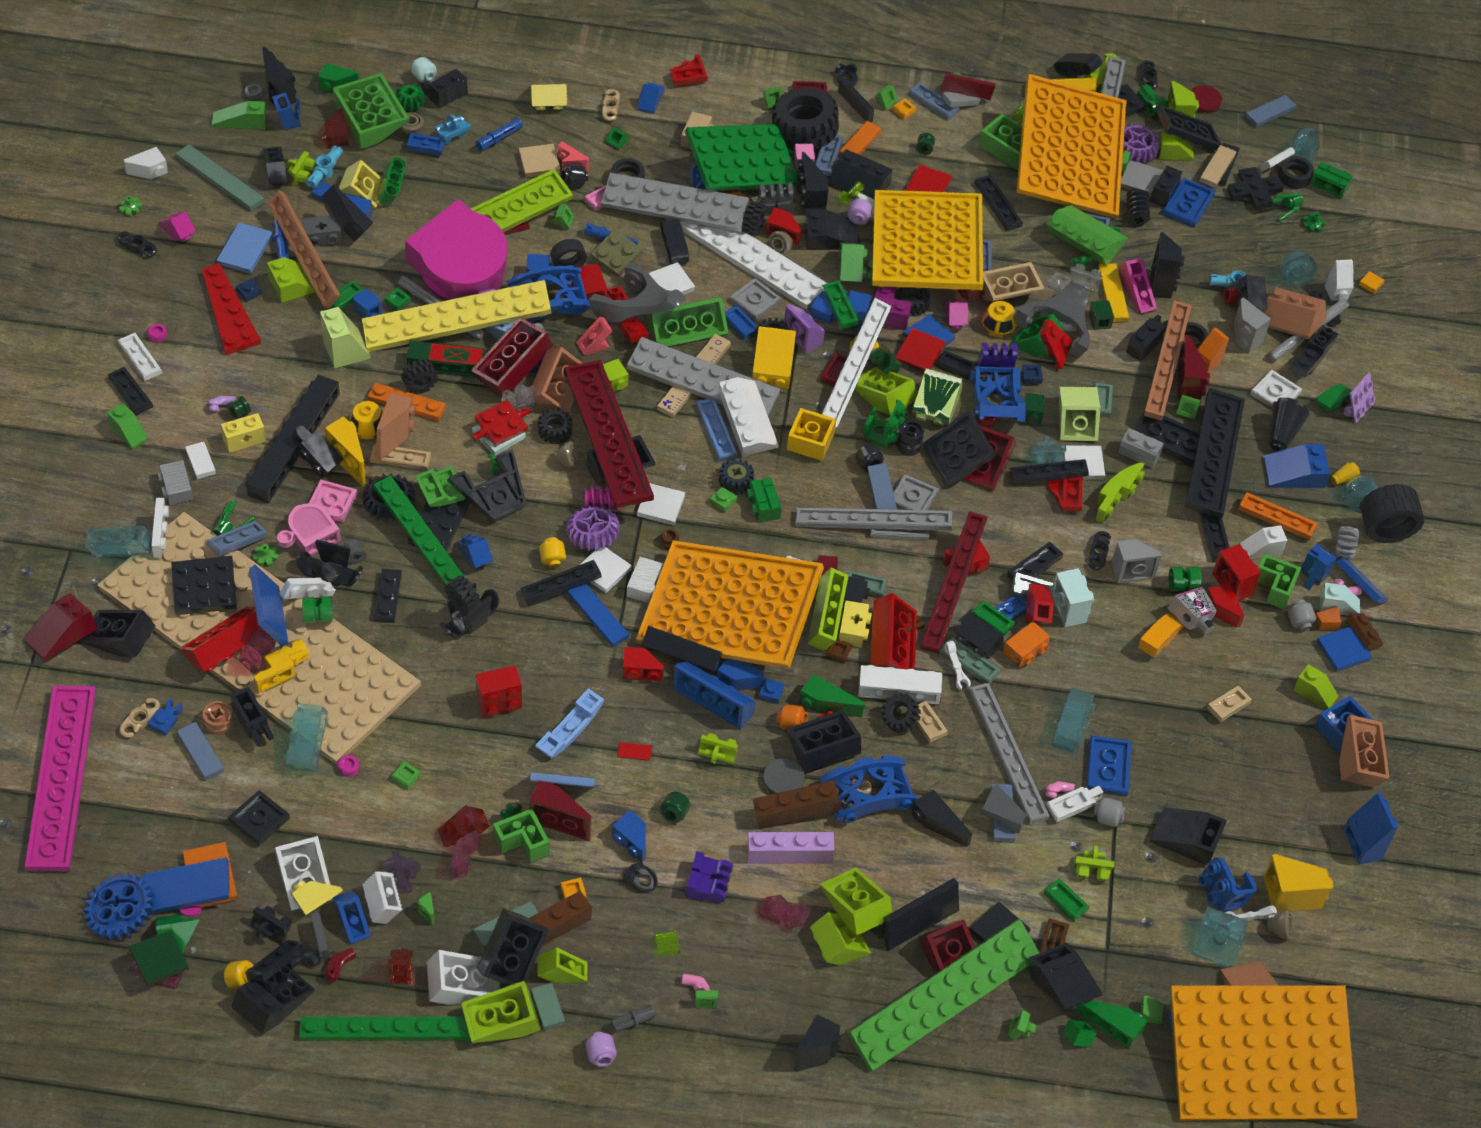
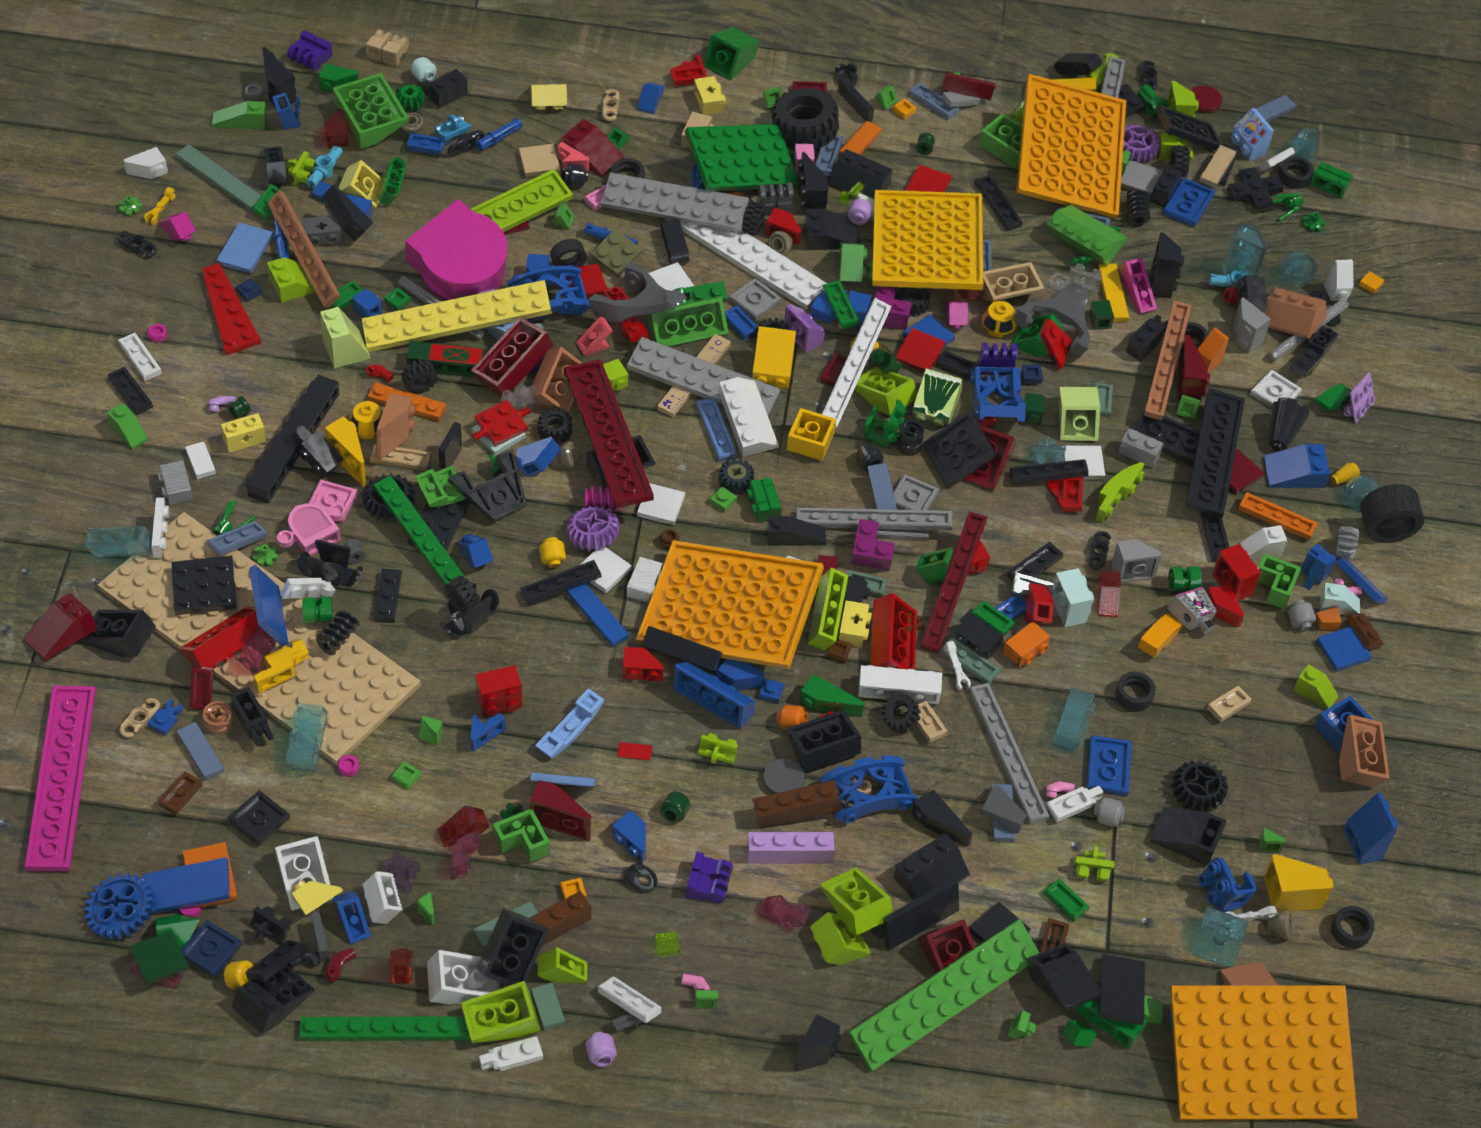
(154, 213): none -> yellow piece
(180, 793): none -> reddish brown plate
(201, 687): none -> dark red tile
(211, 948): none -> dark blue plate
(261, 207): none -> green plate
(310, 51): none -> dark purple legs
(336, 632): none -> black piece
(379, 371): none -> red arm
(386, 48): none -> tan legs
(430, 730): none -> bright green slope
(450, 446): none -> black tile
(471, 138): none -> black piece
(483, 733): none -> blue slope
(512, 1055): none -> white hinge
(536, 456): none -> blue slope
(595, 145): none -> dark red slope
(629, 999): none -> white tile
(704, 291): none -> green plate
(709, 95): none -> light yellow brick
(730, 52): none -> green slope
(793, 532): none -> black slope
(870, 551): none -> magenta brick
(931, 867): none -> black slope
(934, 565): none -> green slope
(1108, 593): none -> clear red slope
(1122, 989): none -> black tile
(1127, 701): none -> black tyre
(1180, 158): none -> black tyre
(1203, 781): none -> black gear
(1243, 472): none -> dark red tile
(1245, 251): none -> clear light blue slope
(1252, 135): none -> light blue slope
(1270, 841): none -> bright green slope
(1346, 939): none -> black tyre

